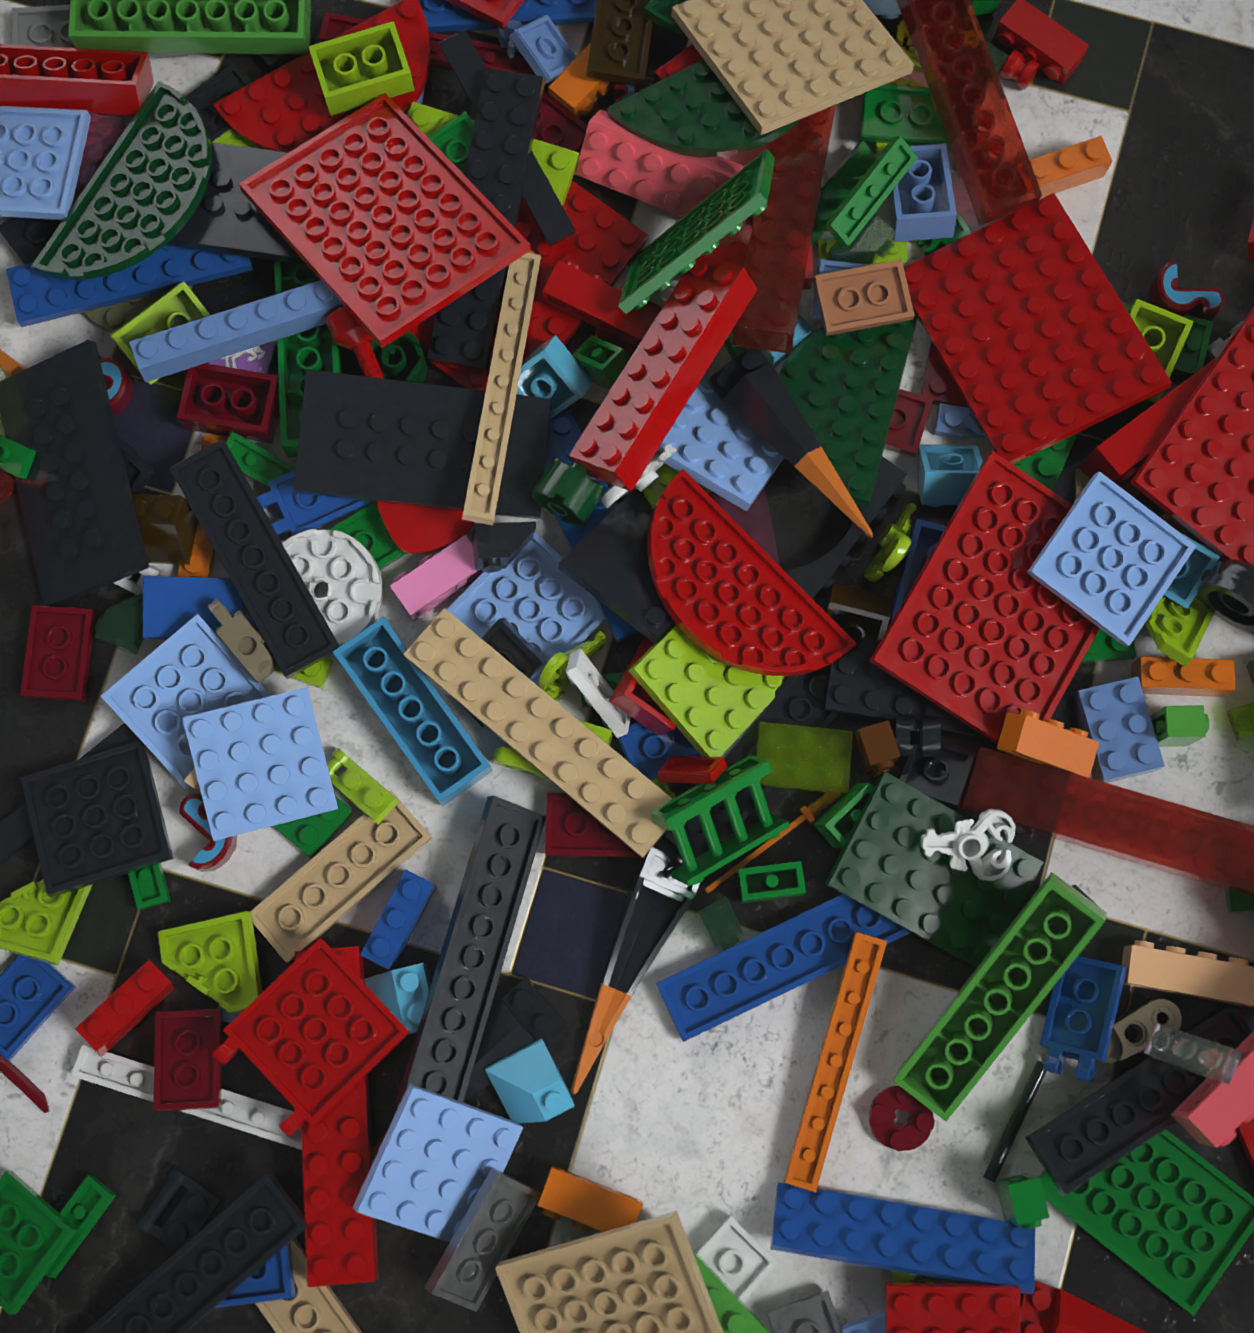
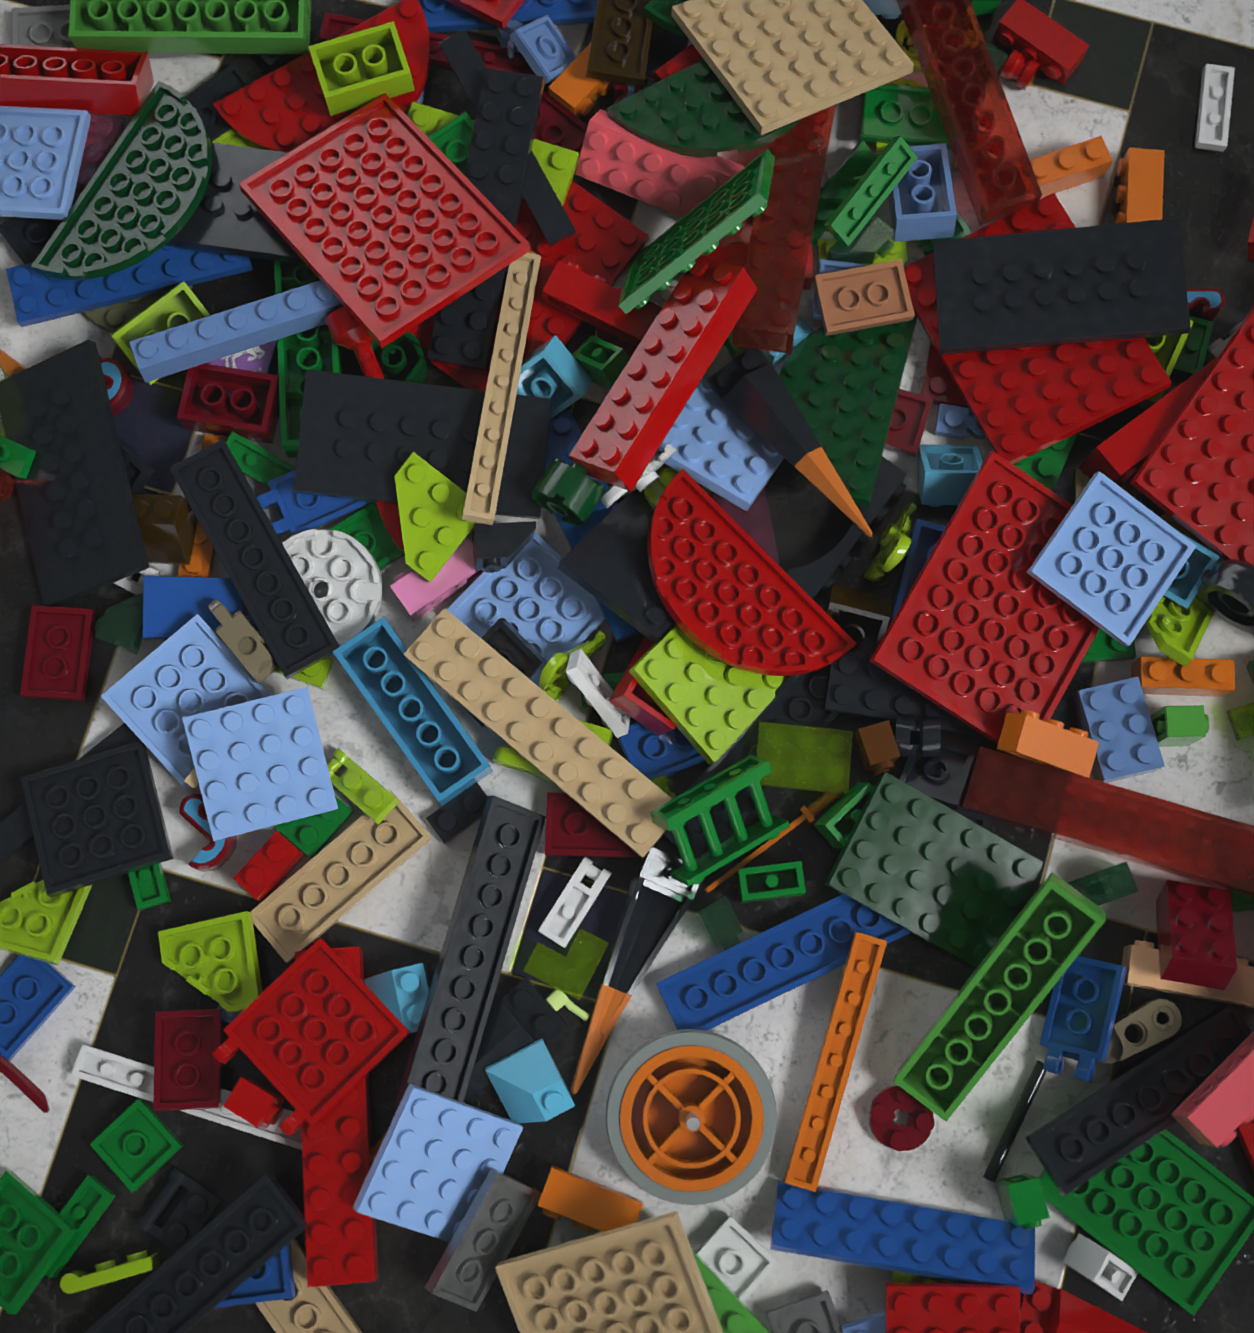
(109, 1272): none -> lime plate
(125, 1008): red brick -> none
(136, 1145): none -> green plate
(255, 1103): none -> red brick
(269, 866): none -> red brick
(398, 920): blue brick -> none
(429, 516): none -> lime plate
(459, 813): none -> black plate
(558, 999): none -> yellowish green hand
(571, 972): none -> clear neon green plate
(574, 903): none -> white plate
(691, 1117): none -> orange wheel
(692, 769): red tile -> none
(972, 844): white animal -> none
(1061, 287): none -> black plate
(1100, 1266): none -> white slope
(1107, 884): none -> clear green slope
(1140, 186): none -> orange brick
(1193, 1053): clear plate -> none
(1196, 935): none -> dark red brick
(1214, 107): none -> white plate

